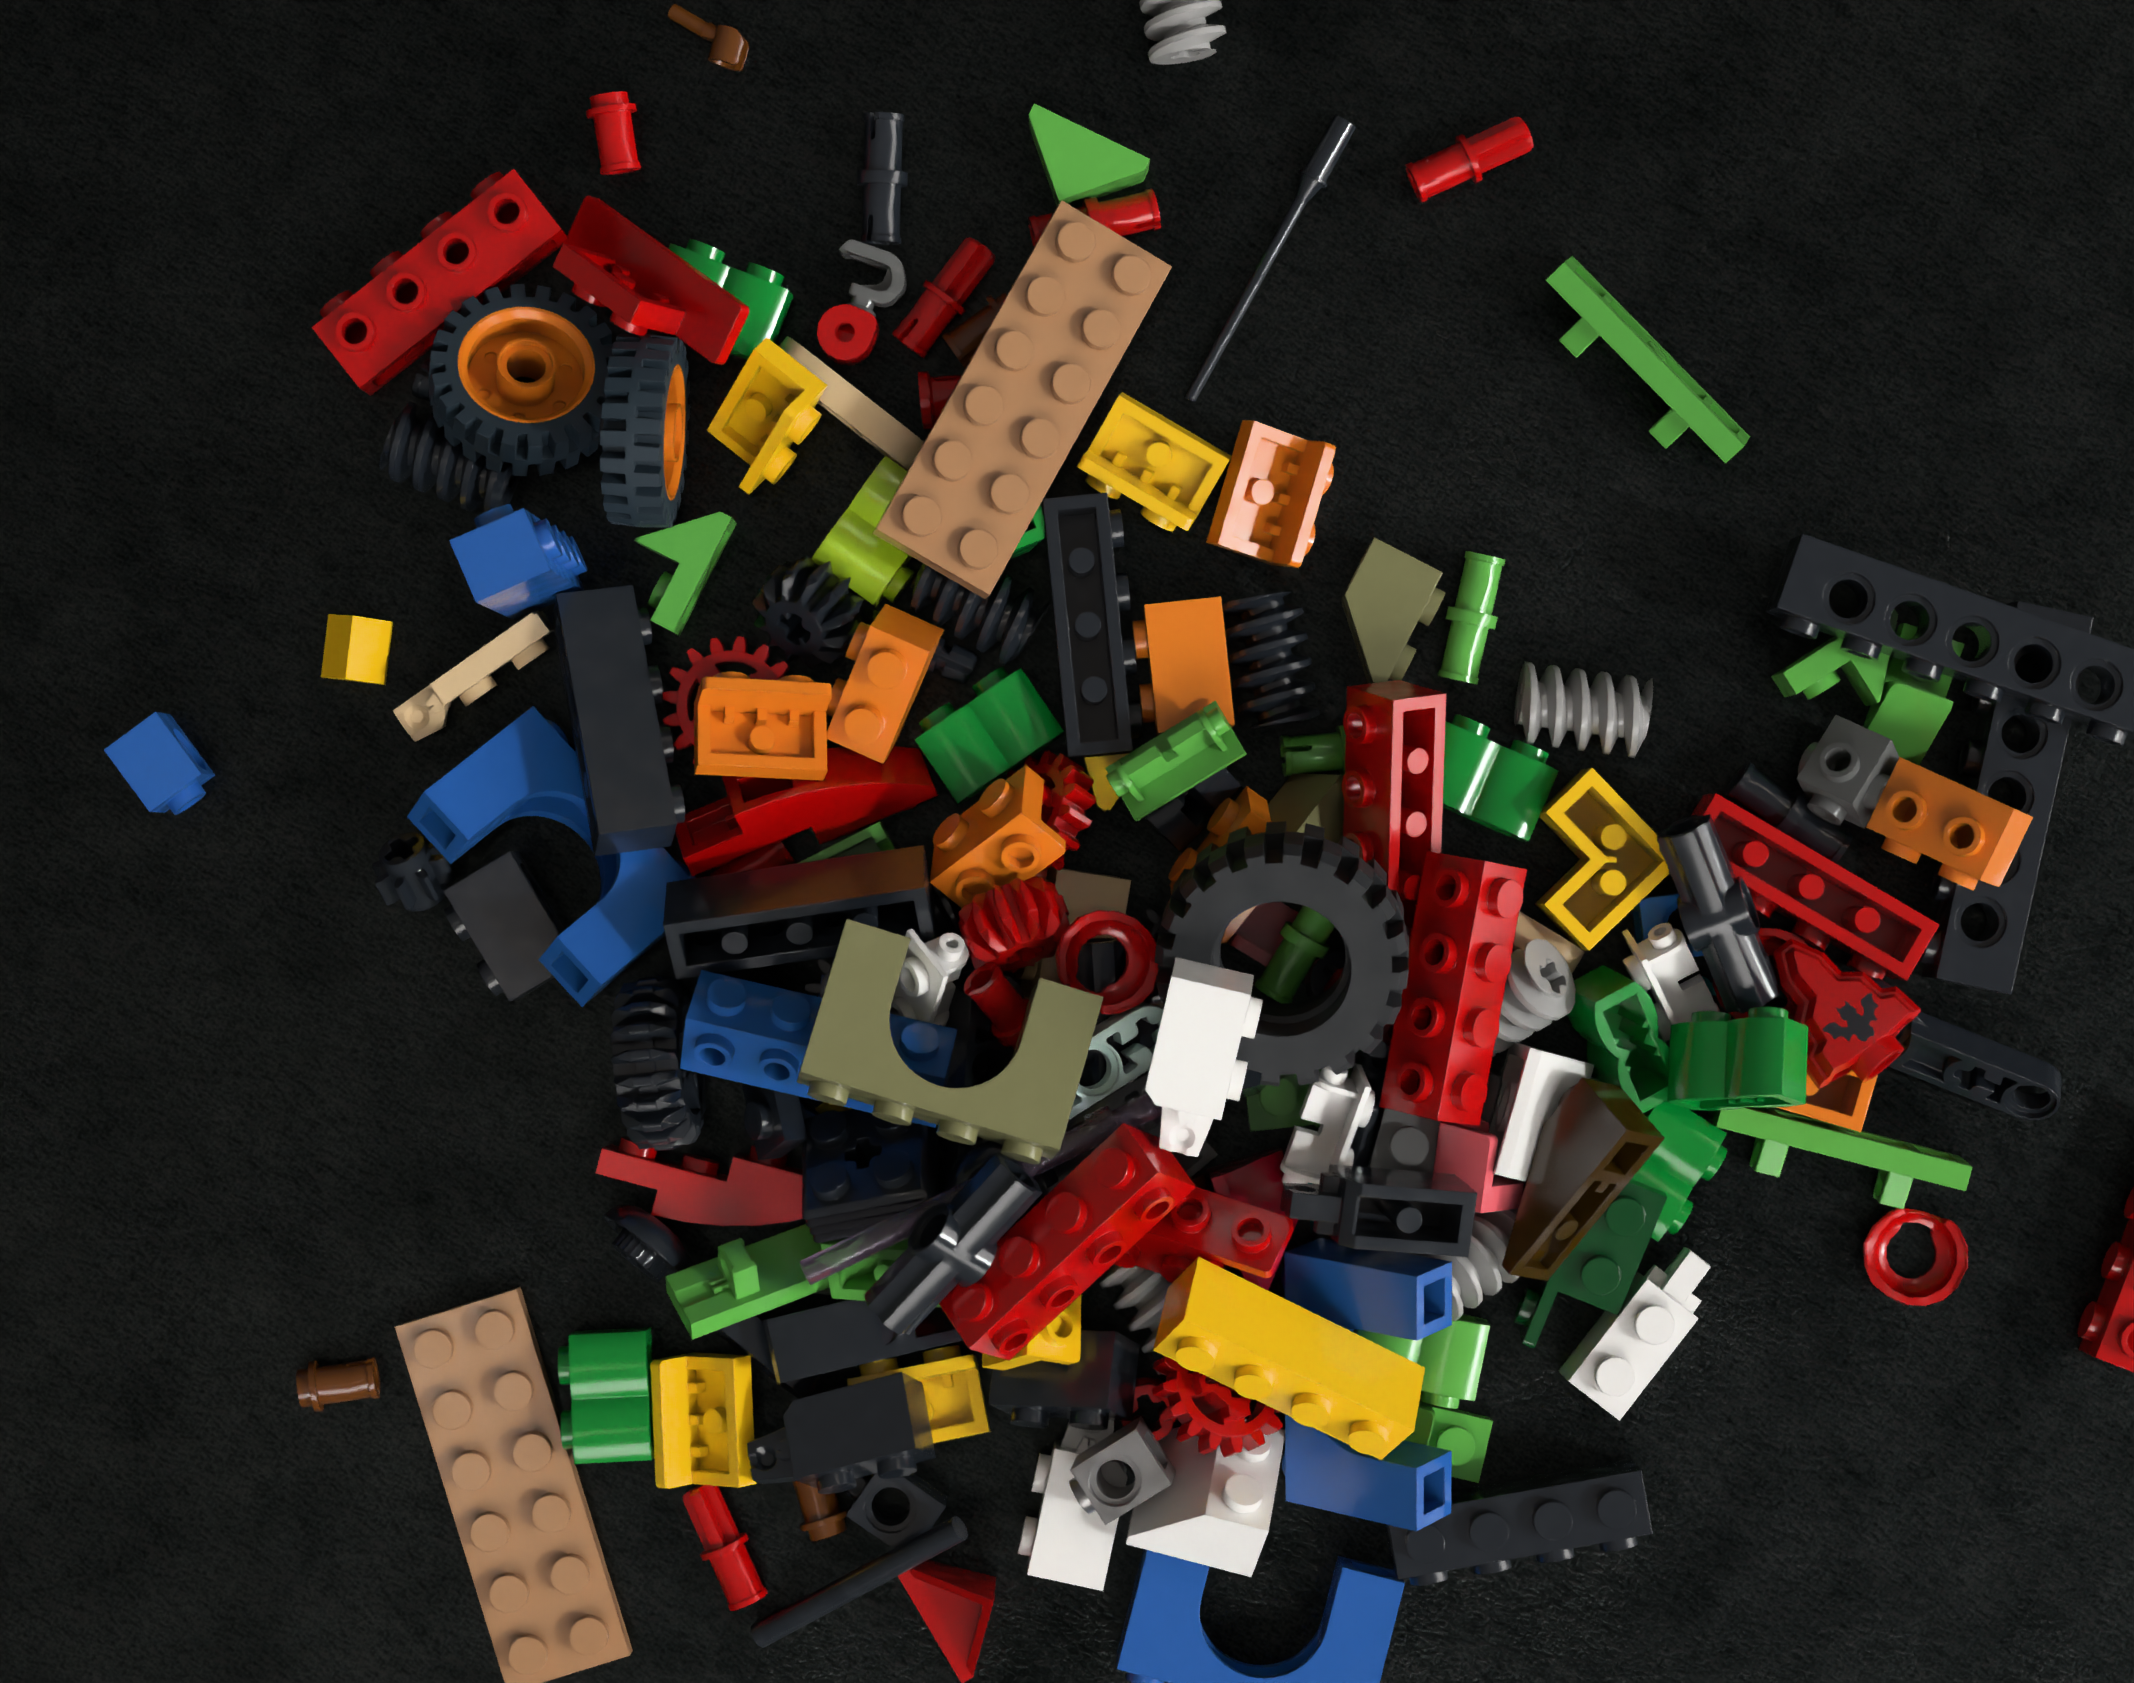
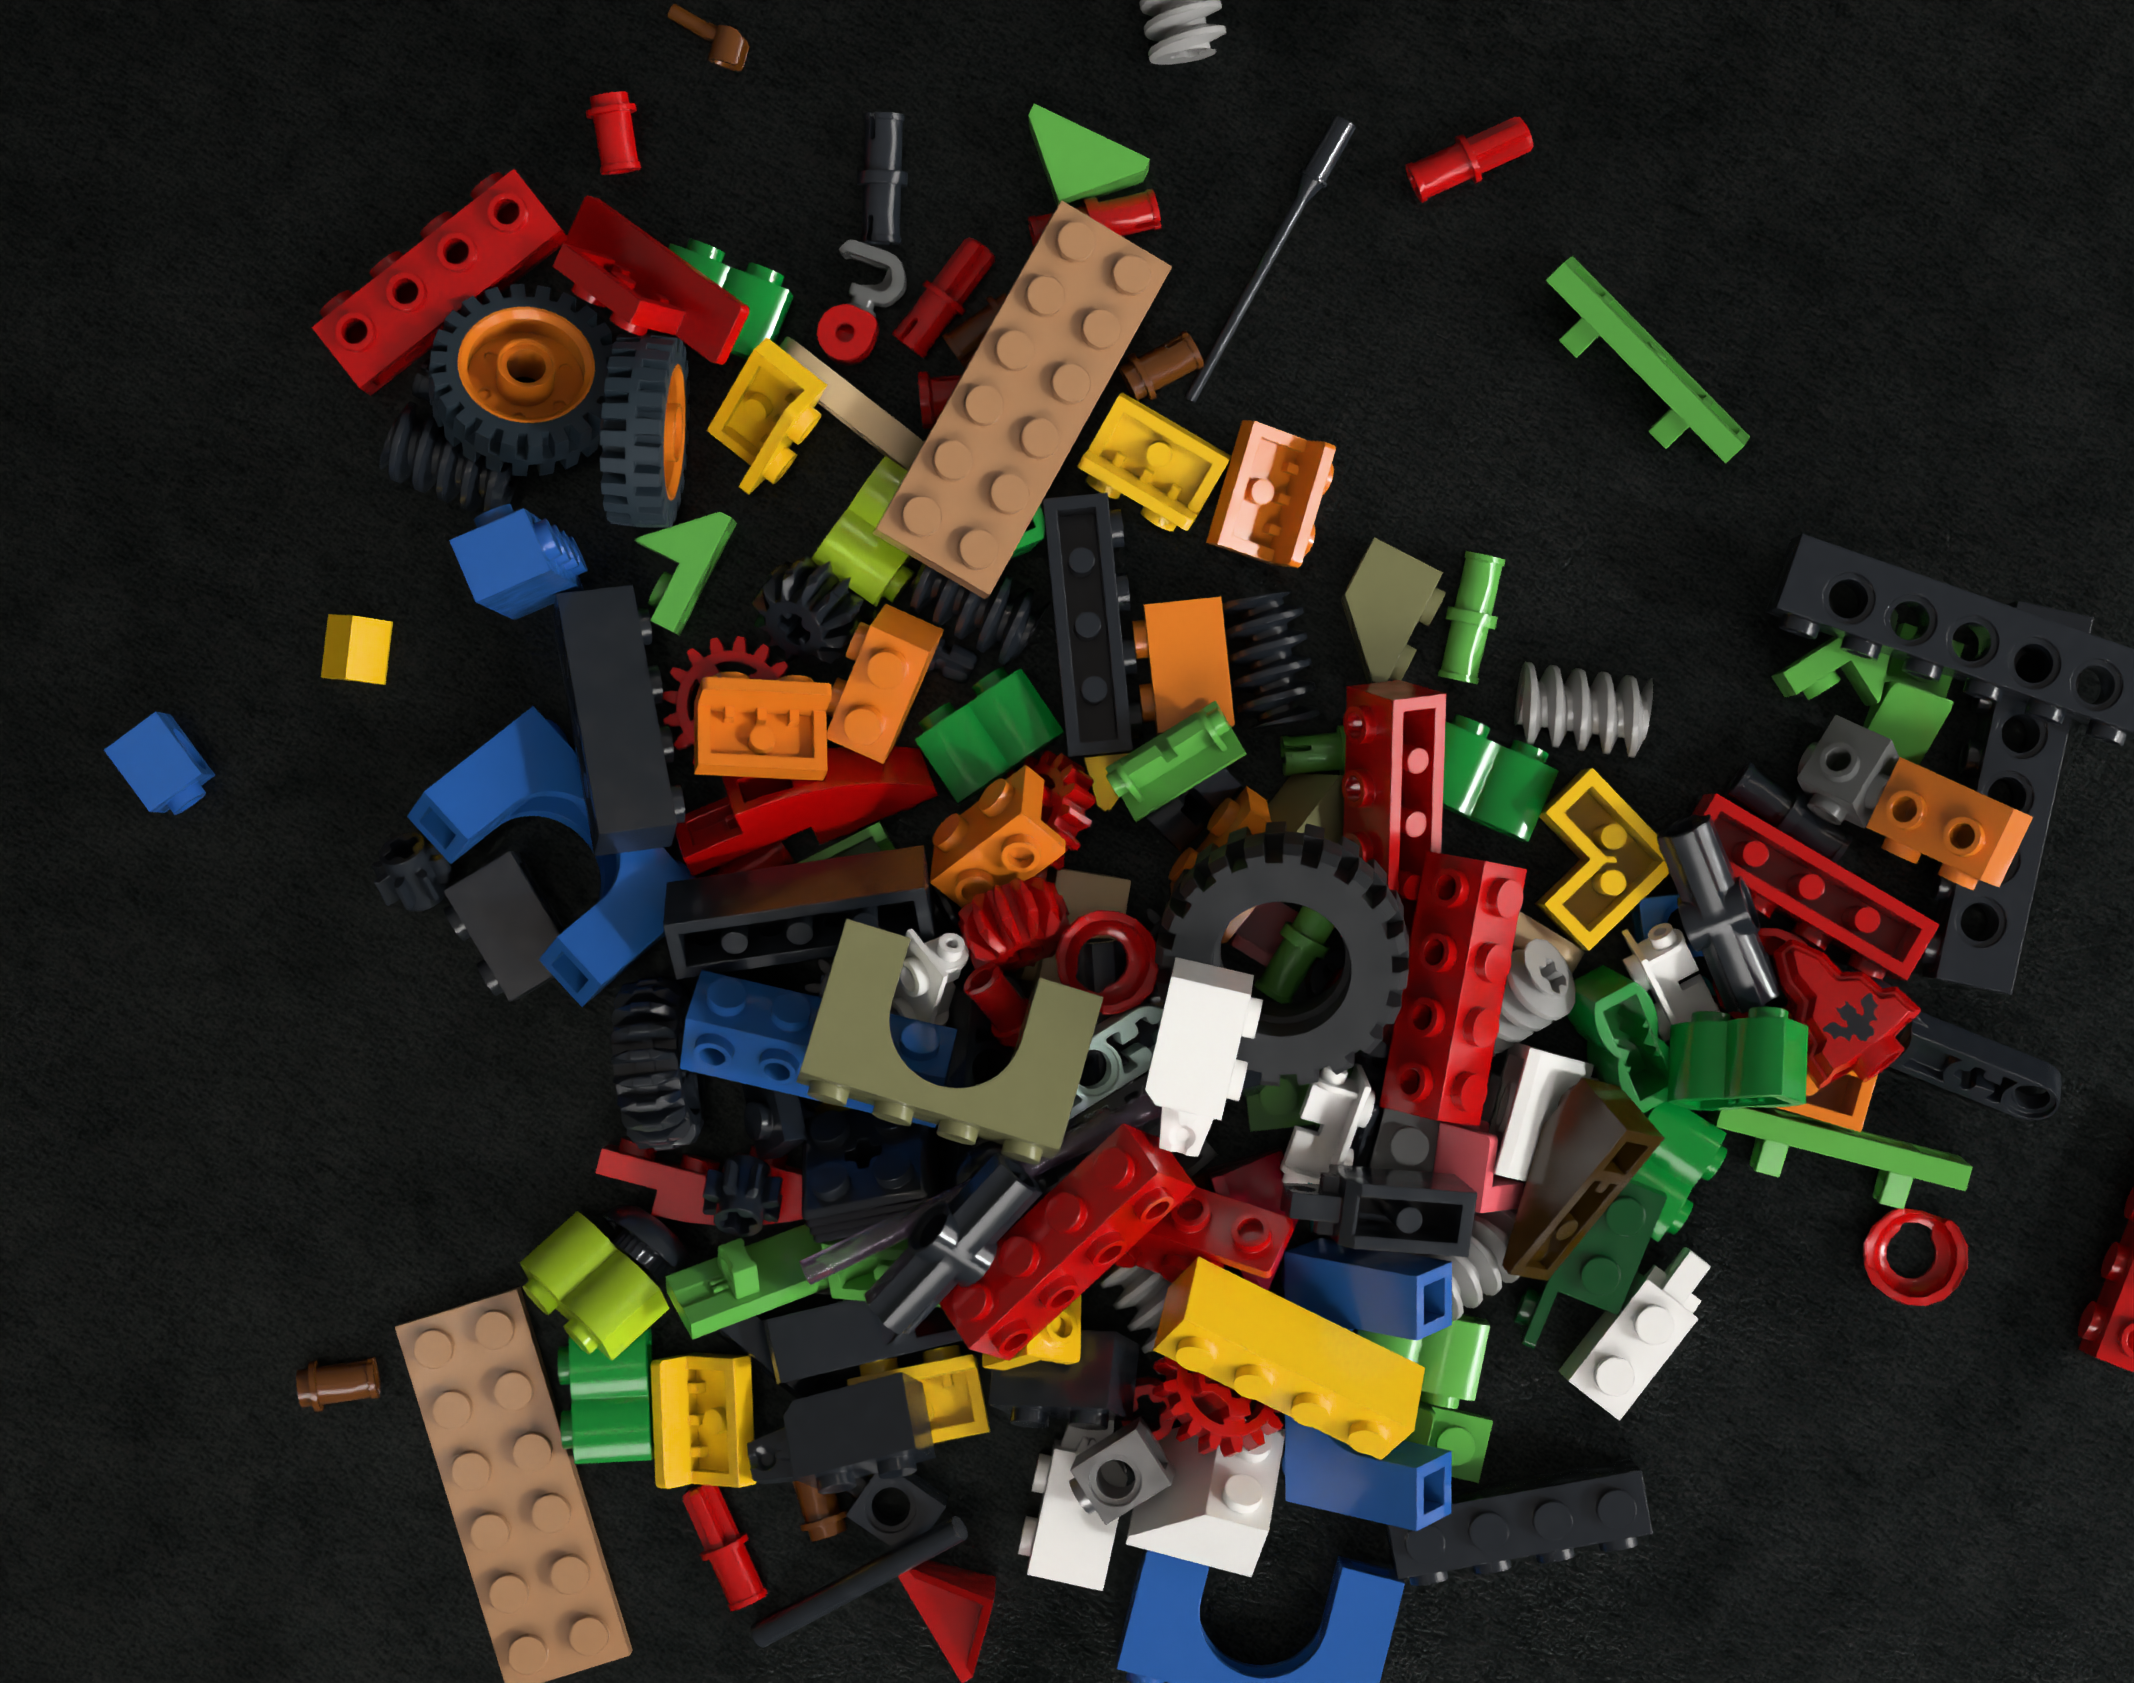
(472, 677): tan hinge -> none
(593, 1287): none -> lime brick
(742, 1195): none -> black gear
(1160, 366): none -> reddish brown pin

